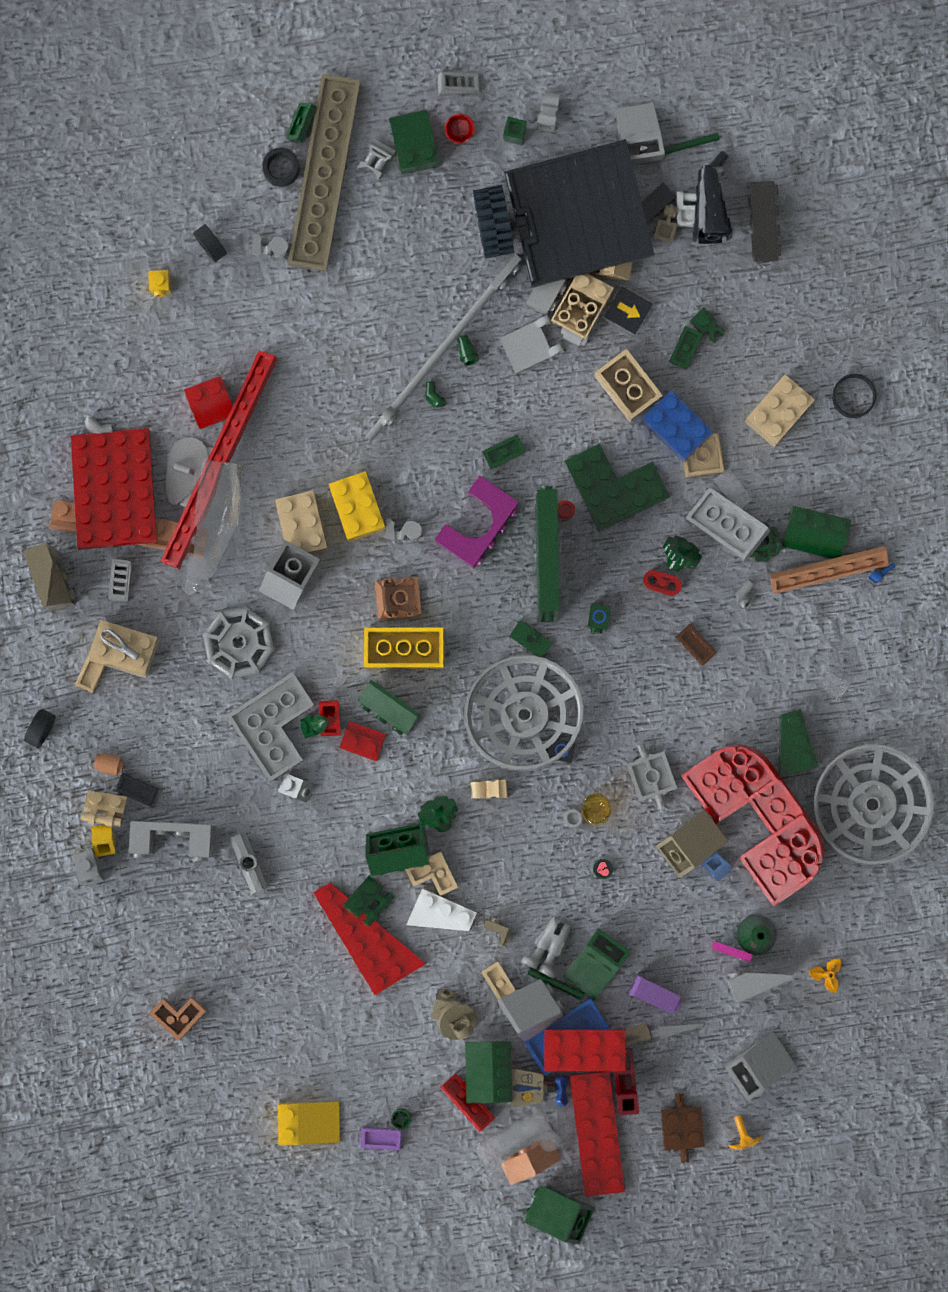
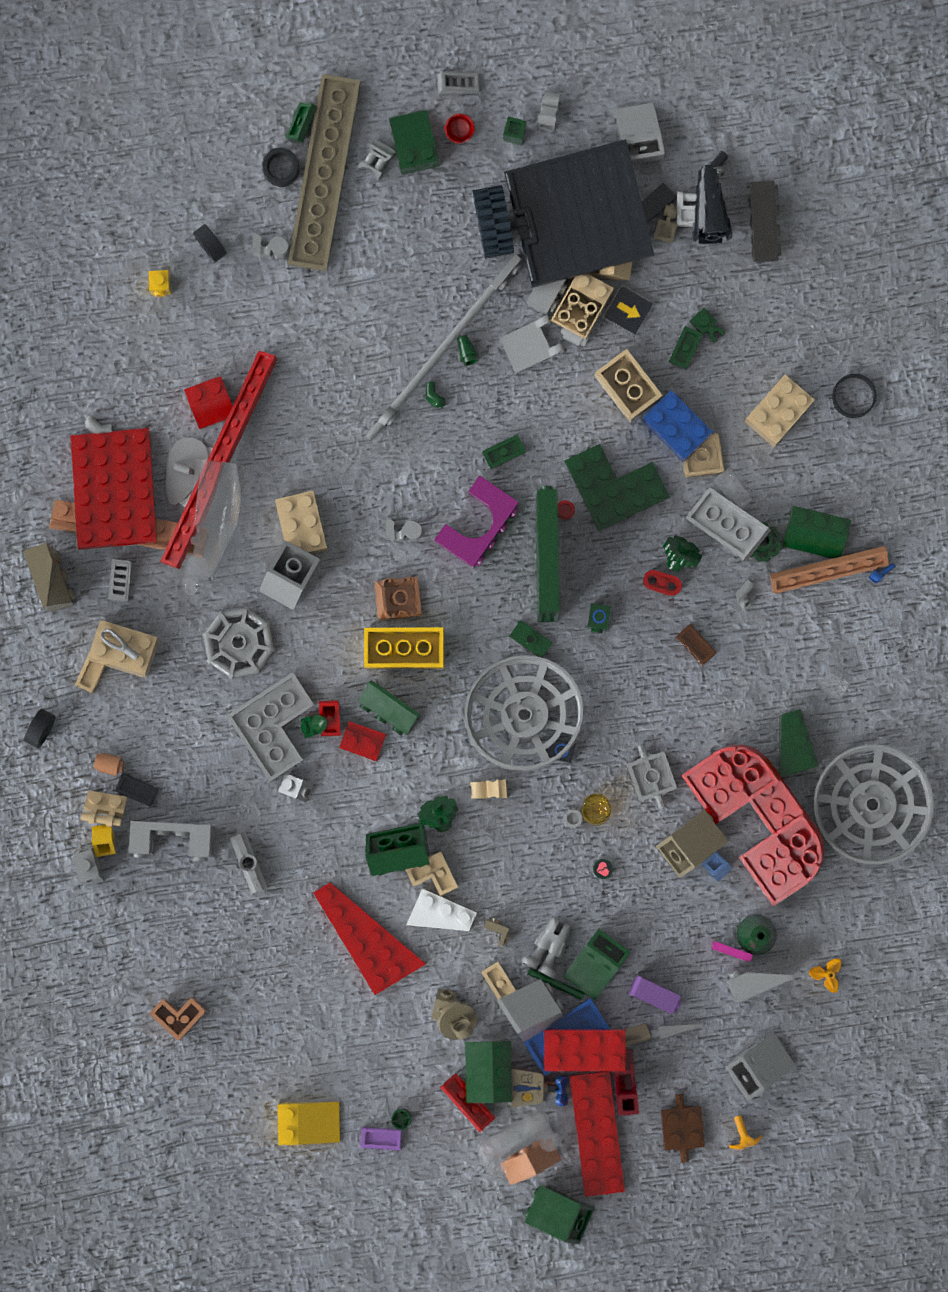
(357, 506): yellow brick -> none
(364, 896): dark green plate -> none
(691, 143): dark green bar -> none

